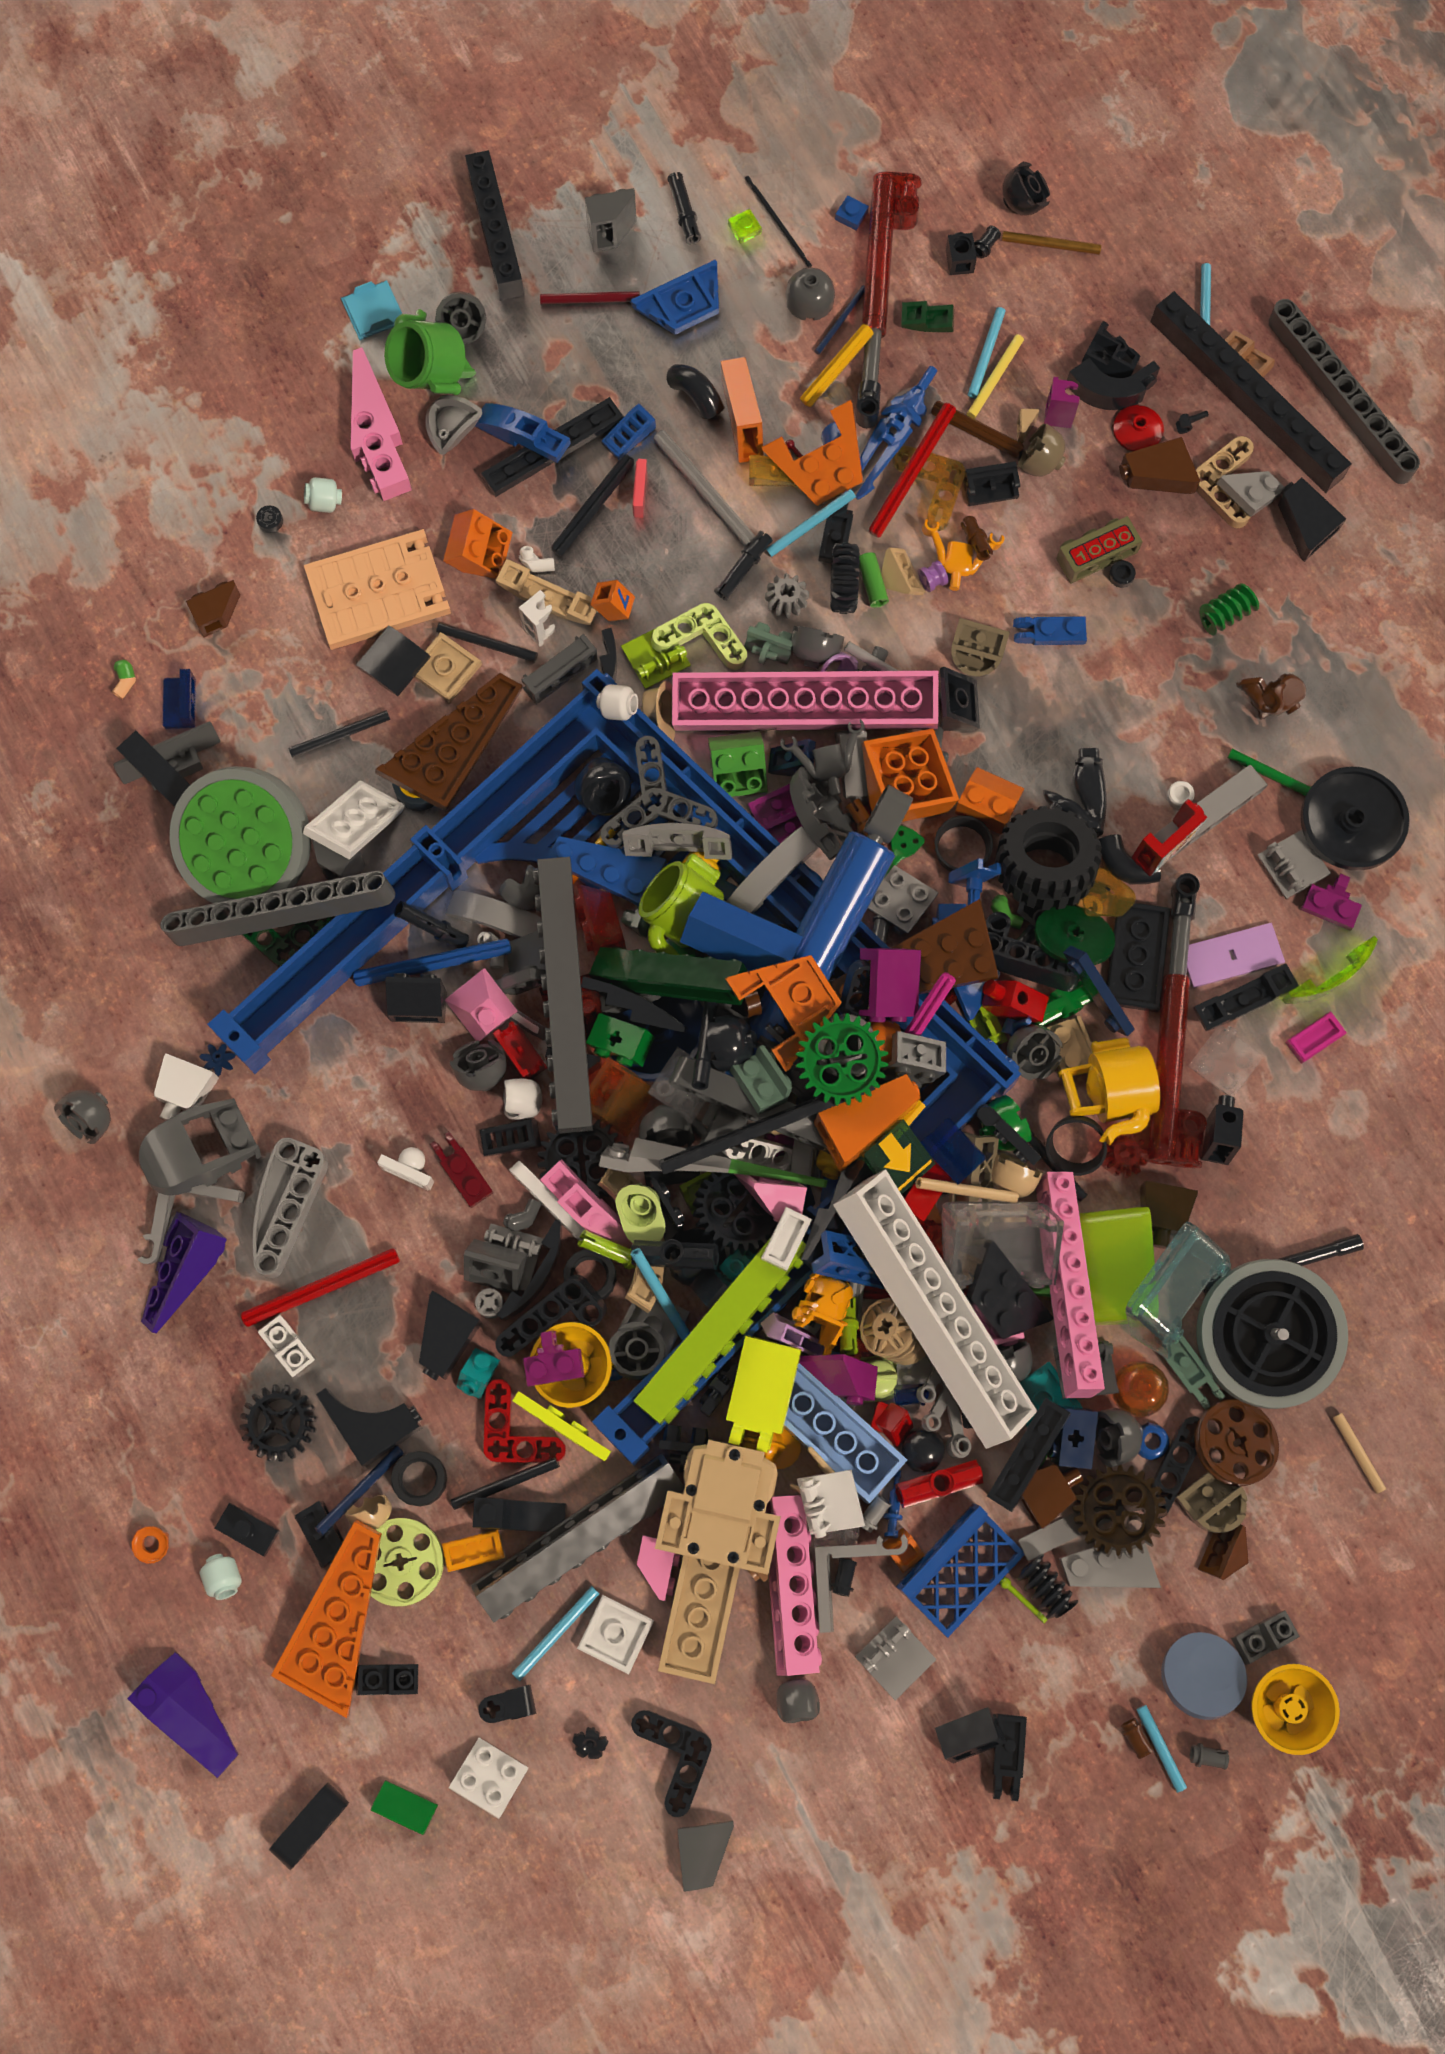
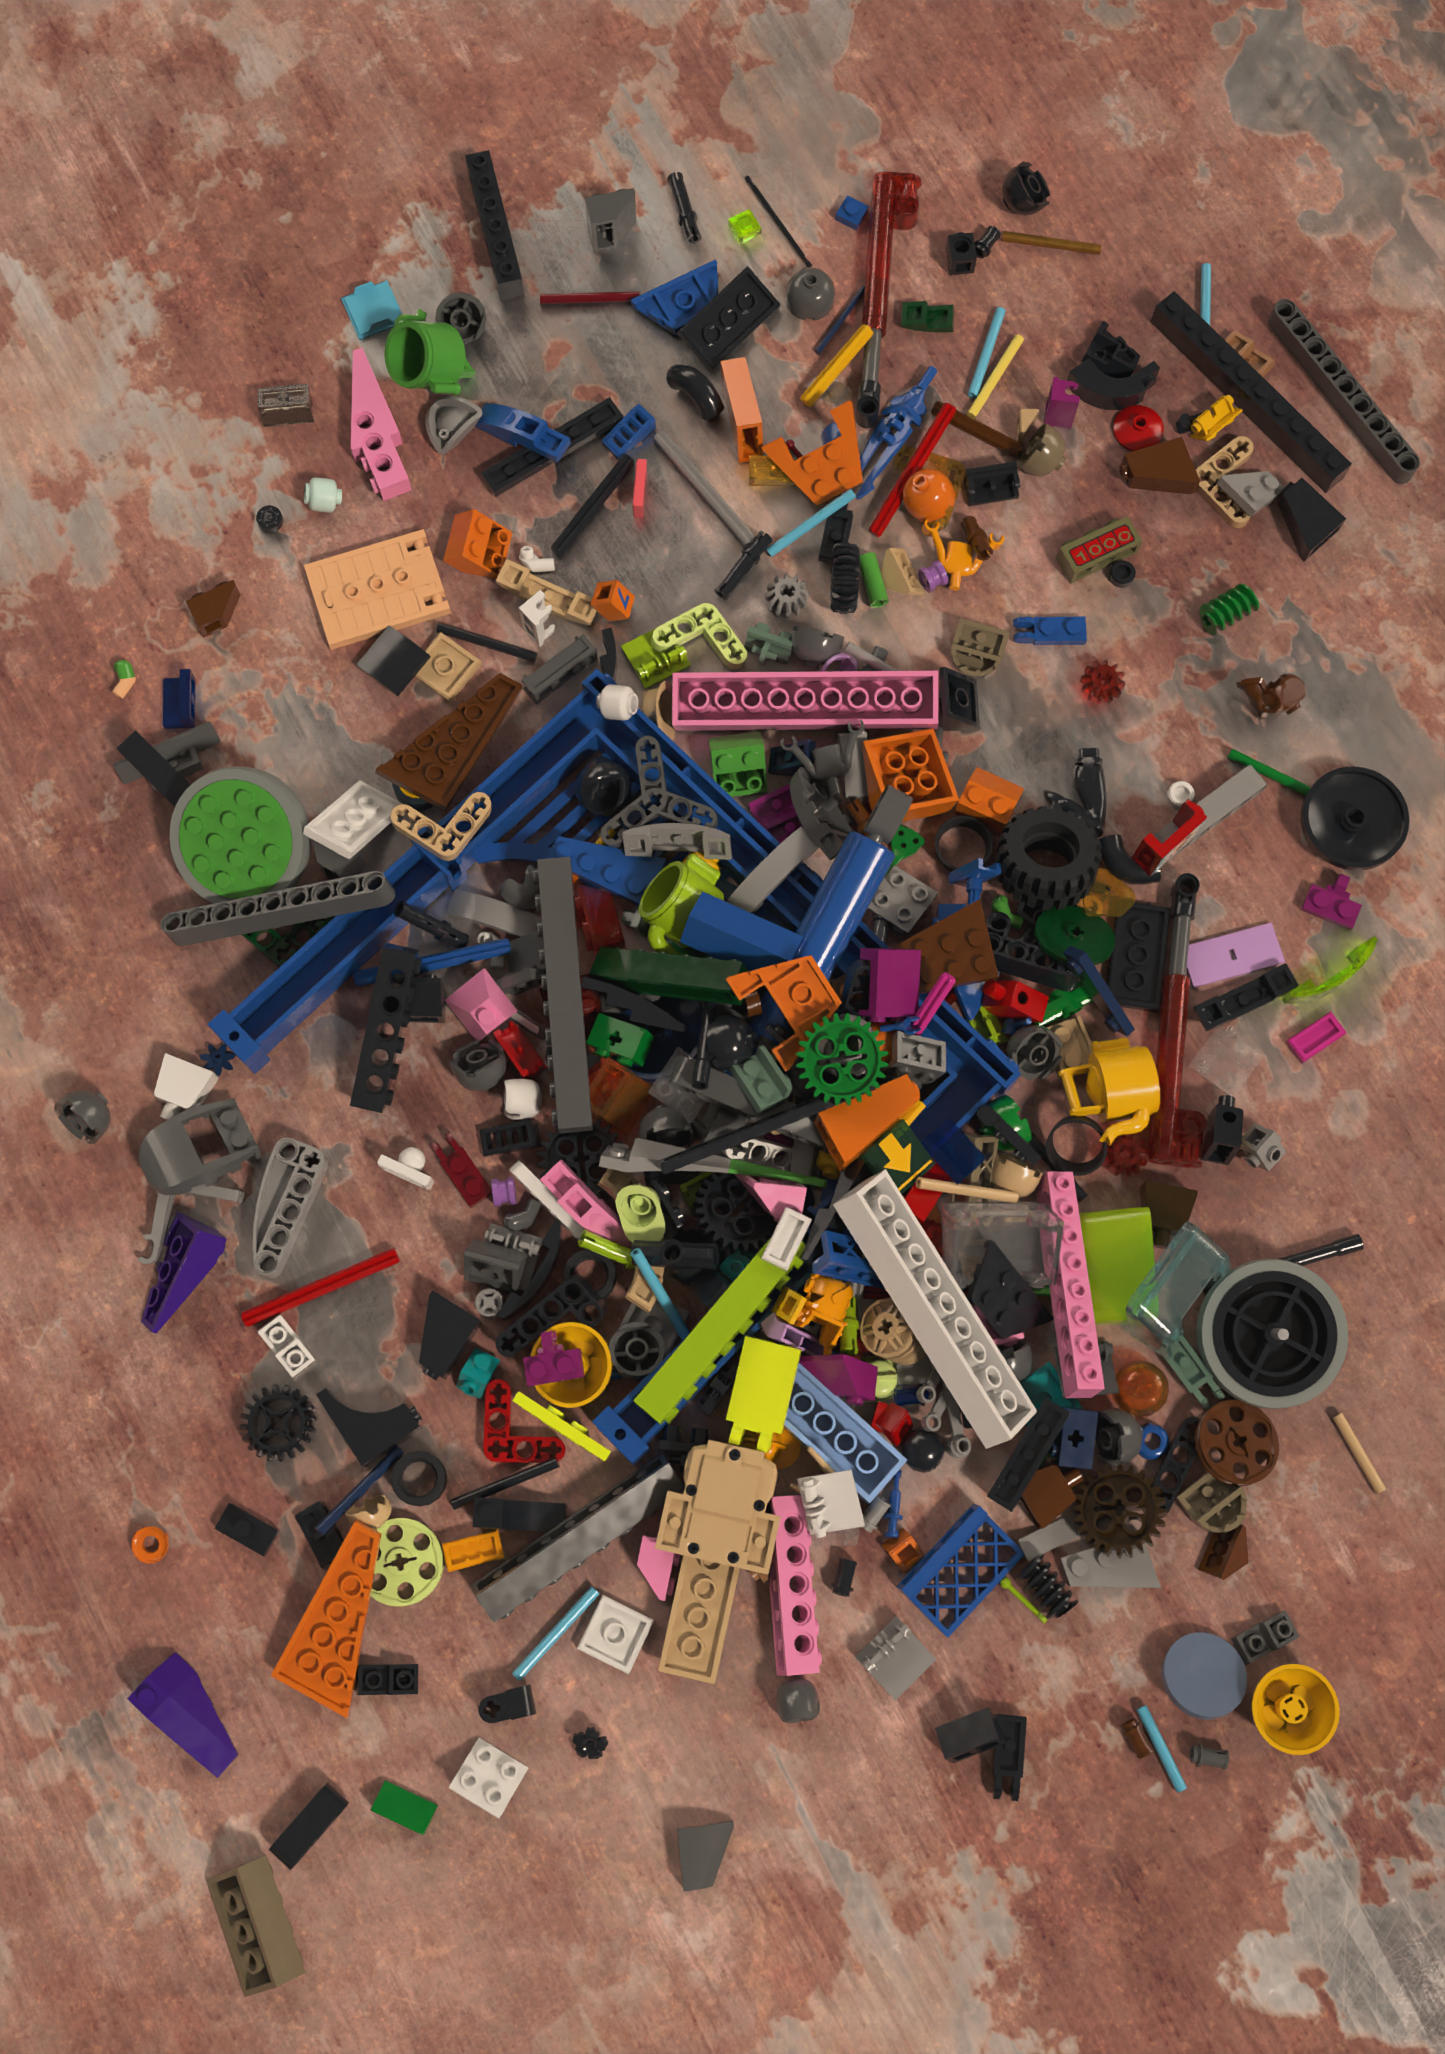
(220, 1577): light aqua head -> none
(255, 1926): none -> dark tan slope
(285, 405): none -> clear smoke hinge
(339, 733): black bar -> none
(364, 1093): none -> black brick
(441, 835): none -> tan beam
(504, 1191): none -> medium lavender wheel
(682, 1746): black beam -> none
(728, 318): none -> black tile
(789, 1305): none -> yellow slope
(823, 1574): light grey hinge -> none
(903, 1026): none -> blue hand
(923, 1489): red piece -> none
(928, 495): none -> orange cylinder
(1112, 682): none -> clear red gear
(1208, 425): none -> yellow hinge
(1262, 1147): none -> light grey brick
(1293, 864): light grey hinge -> none

